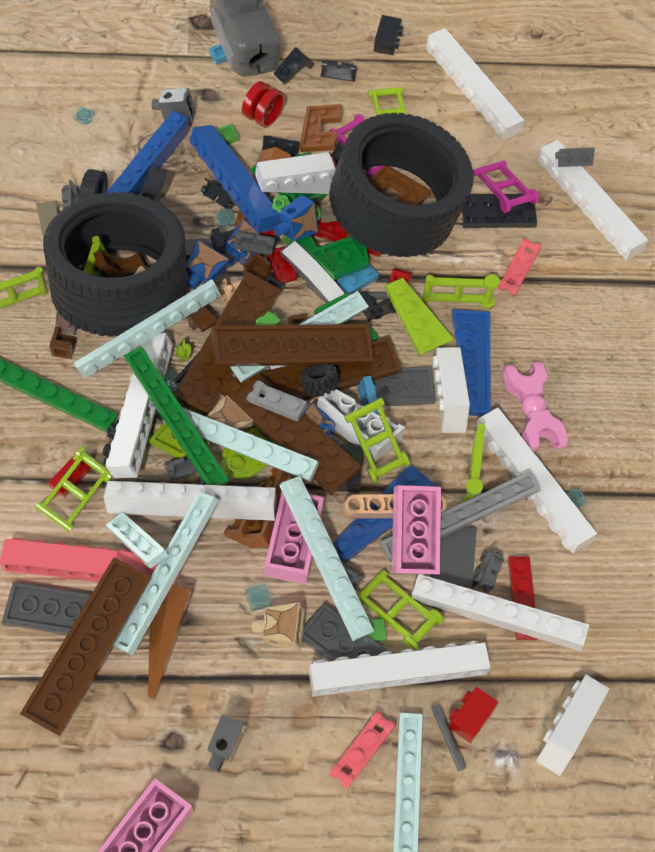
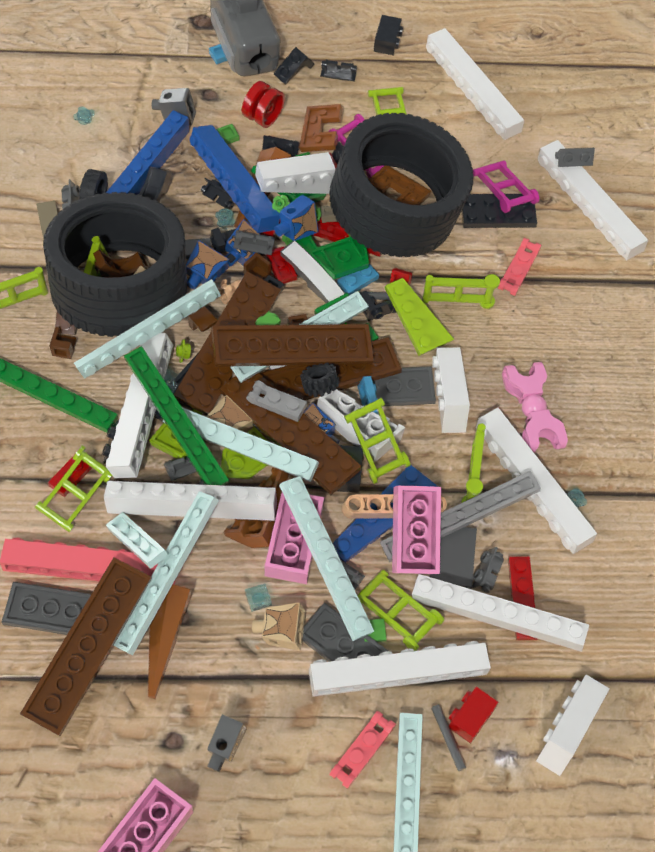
(473, 338): blue wing -> none

